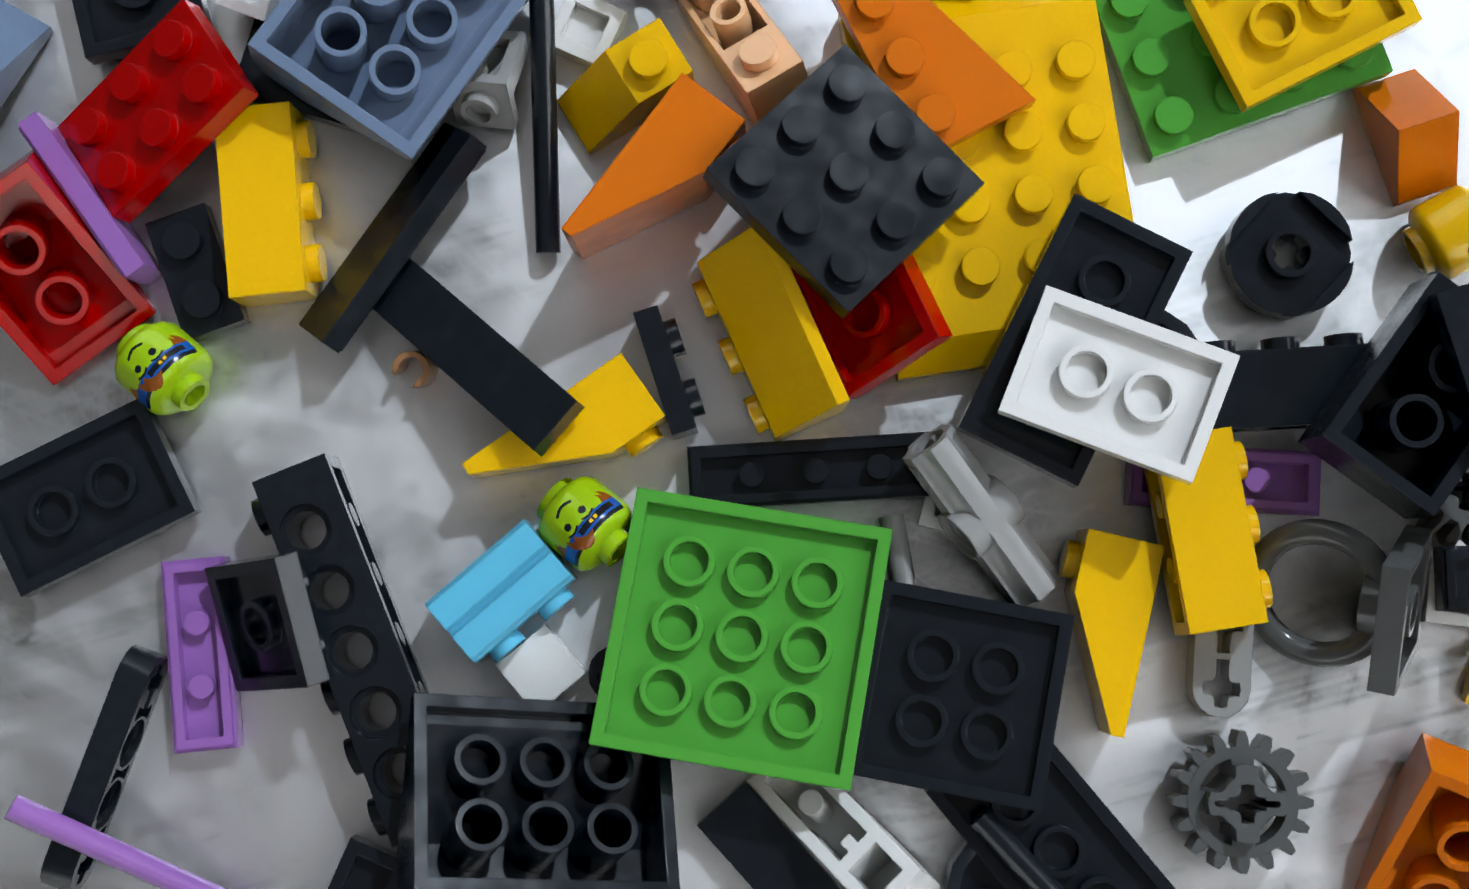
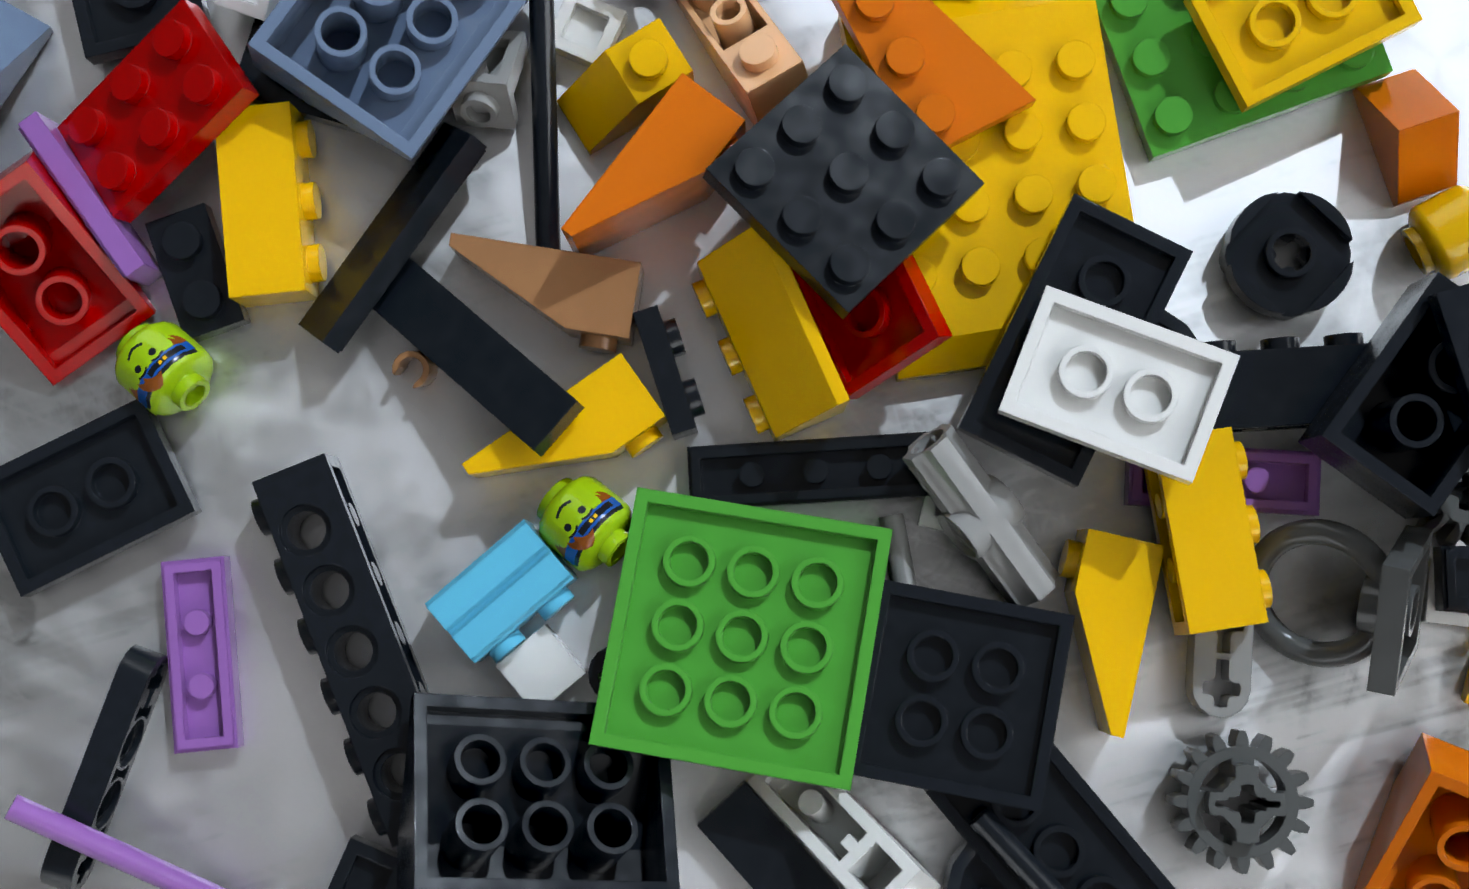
(268, 623): black plate -> none
(573, 290): none -> medium nougat slope

